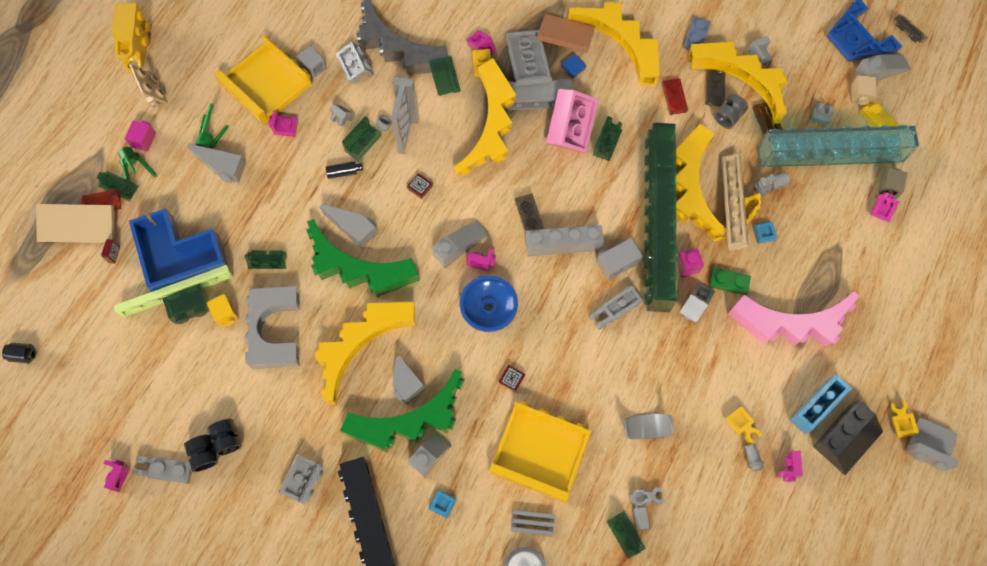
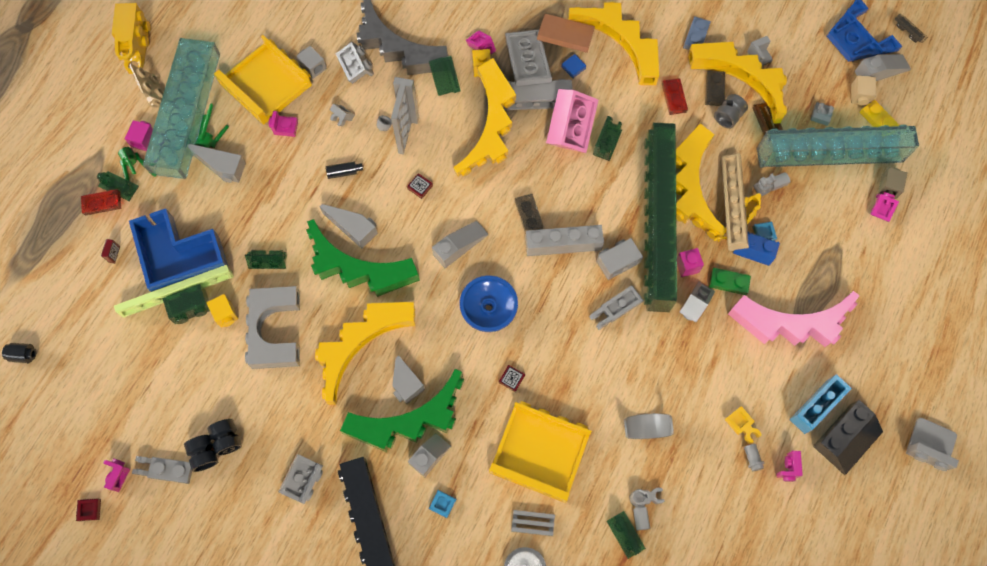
(74, 223): tan tile -> none
(88, 510): none -> dark red tile
(182, 108): none -> clear light blue brick
(361, 139): clear green panel -> none
(481, 262): dark pink bracket -> none
(759, 249): none -> blue brick
(903, 423): yellow plate -> none

